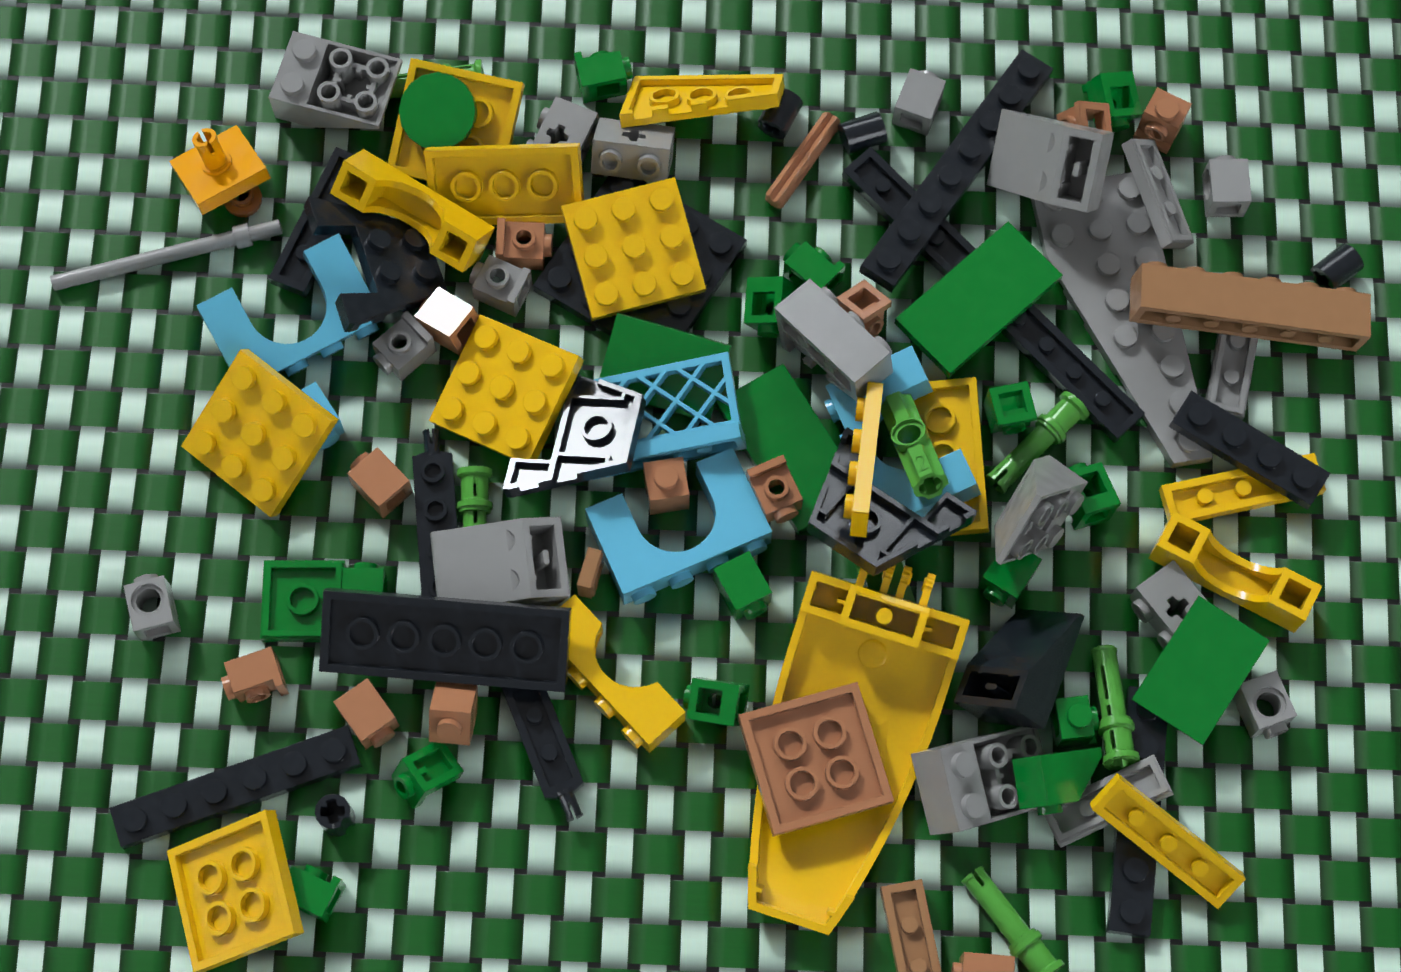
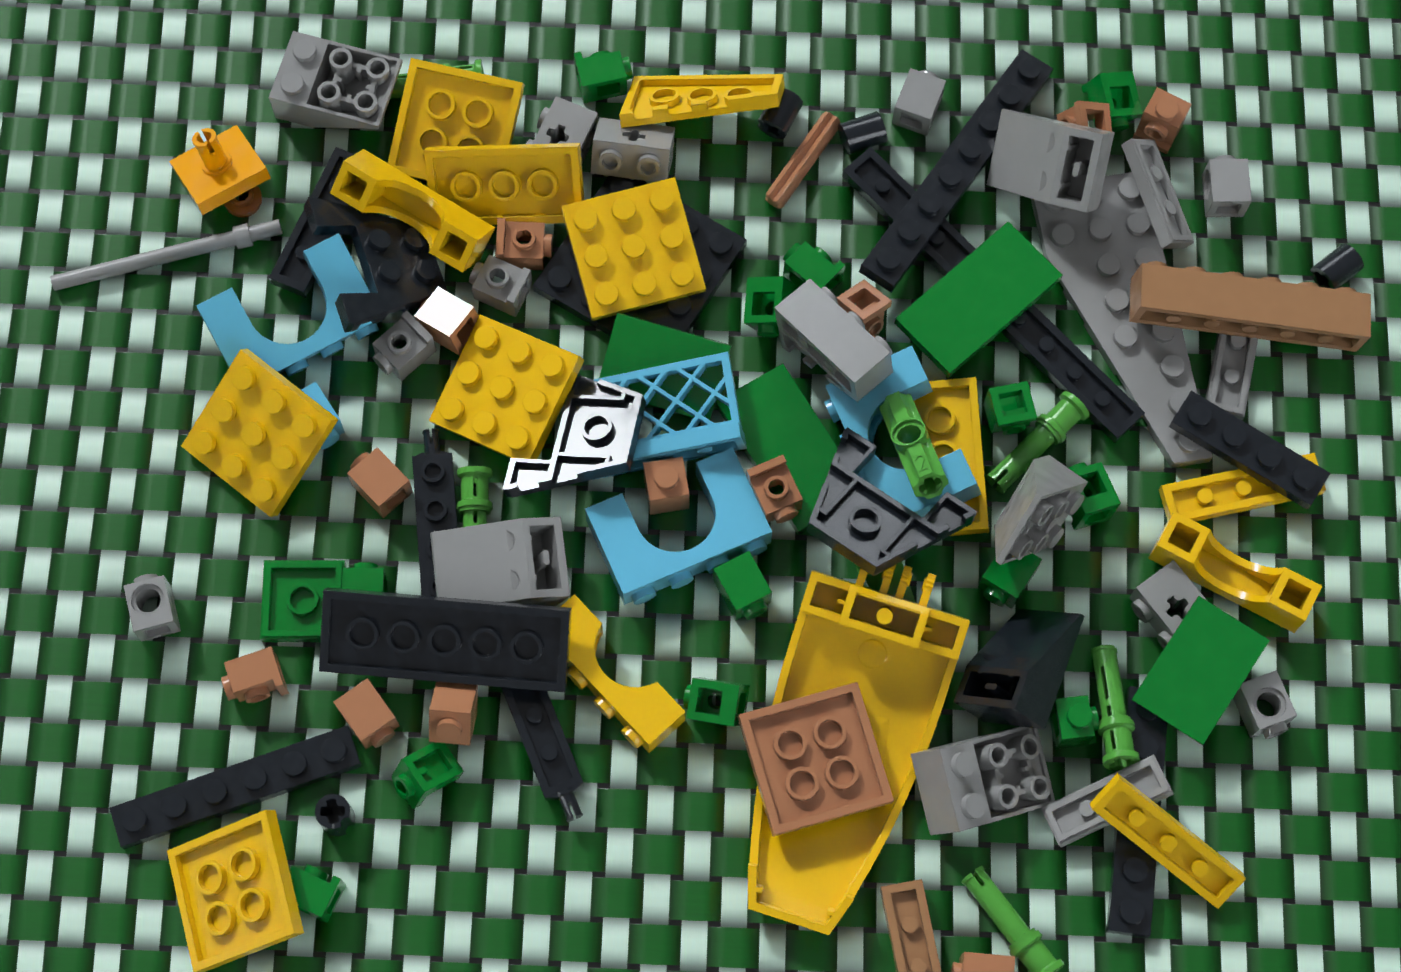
(437, 110): green tile -> none
(590, 573): medium nougat tile -> none
(861, 472): yellow plate -> none
(1054, 778): green slope -> none

